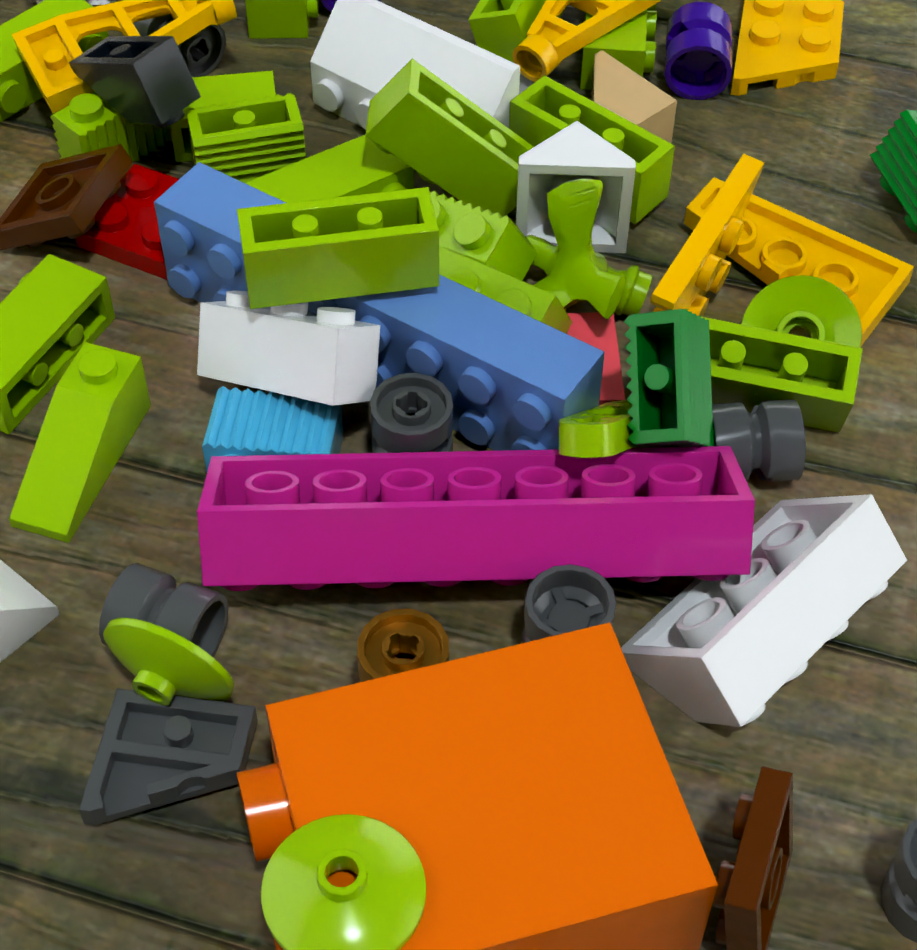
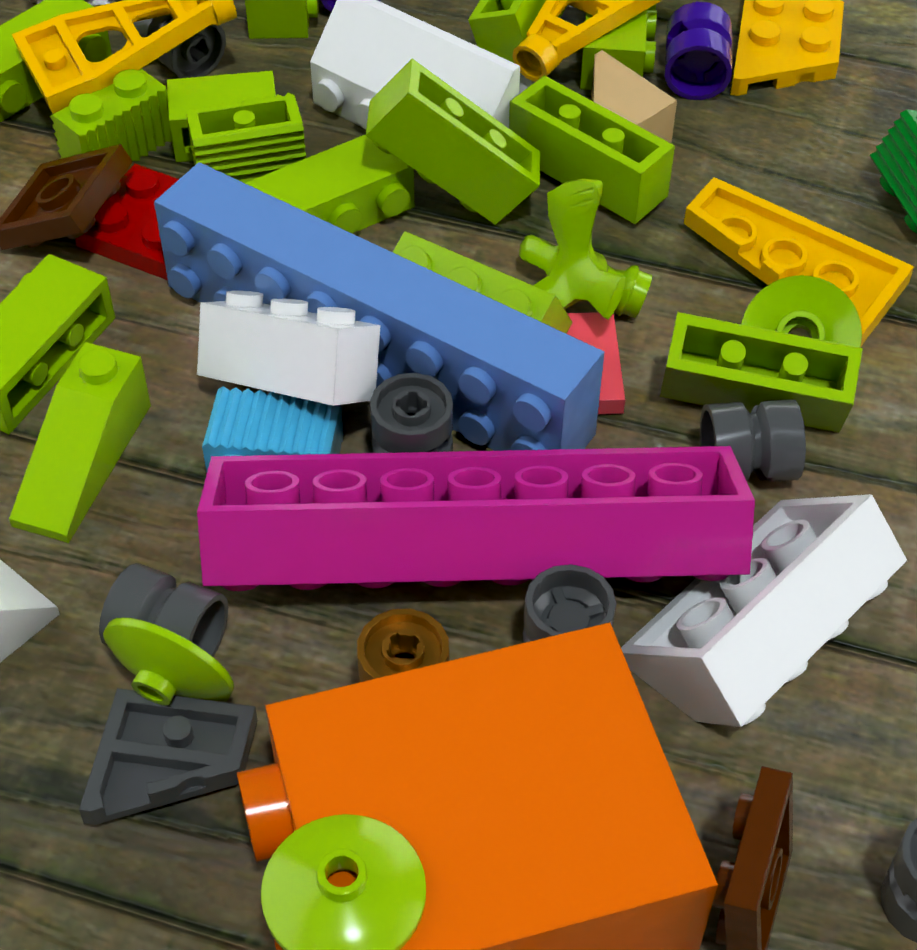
(139, 77): black slope -> none
(339, 247): lime brick -> none
(482, 236): lime brick -> none
(572, 156): white slope -> none
(596, 431): lime beam -> none
(669, 379): green brick -> none
(702, 260): yellow wing -> none

